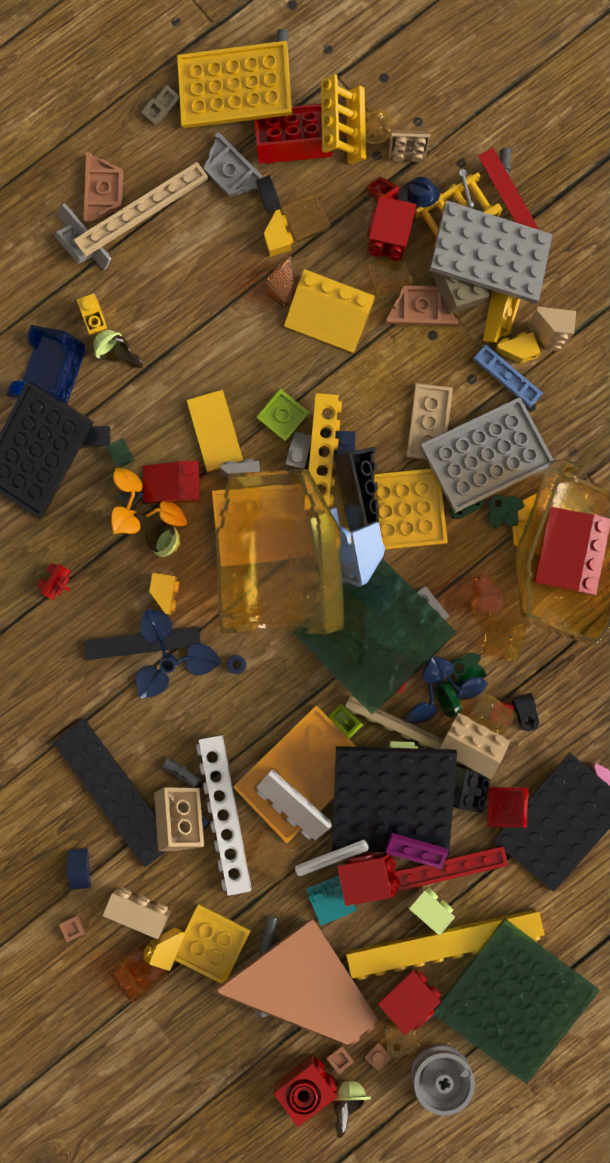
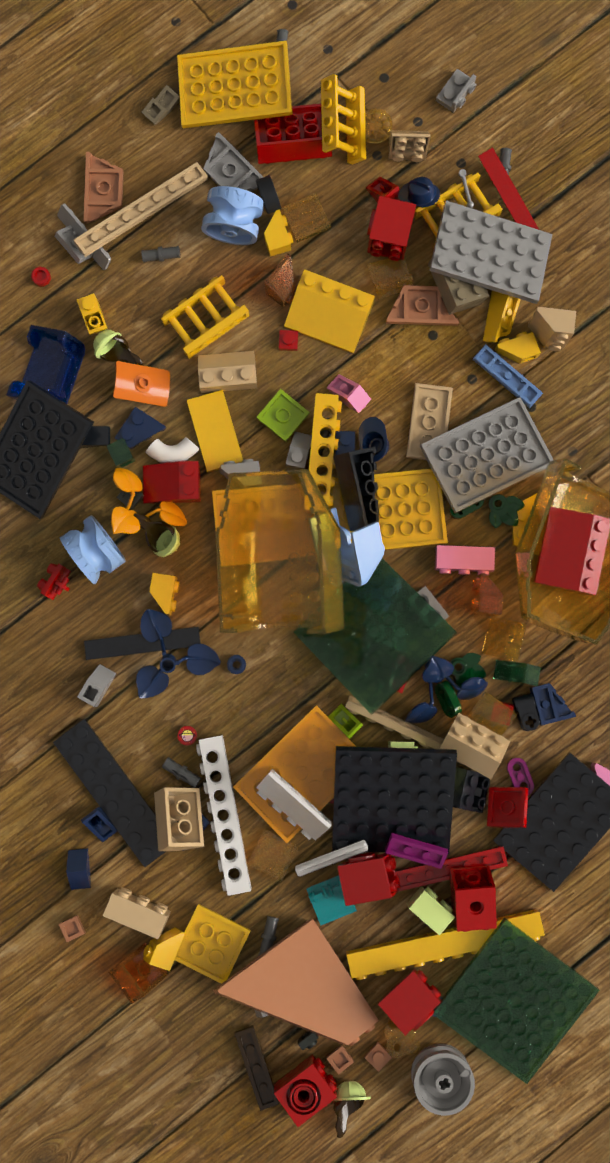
(40, 276): none -> red tile
(92, 549): none -> light blue piece
(96, 685): none -> light grey slope
(99, 824): none -> dark blue slope
(139, 428): none -> dark blue wing
(141, 384): none -> orange shield
(161, 254): none -> dark grey pin
(166, 453): none -> white cylinder
(187, 735): none -> tile
(207, 335): none -> yellow fence
(227, 371): none -> tan slope
(232, 215): none -> light blue piece
(256, 1067): none -> dark brown plate
(288, 340): none -> red plate
(308, 1040): none -> pearl dark grey plate
(349, 393): none -> bright pink slope
(372, 434): none -> dark blue piece
(455, 90): none -> light grey bracket
(464, 559): none -> bright pink brick
(473, 898): none -> red brick
(517, 672): none -> clear green slope
(521, 775): none -> magenta plate
(550, 705): none -> dark blue wing

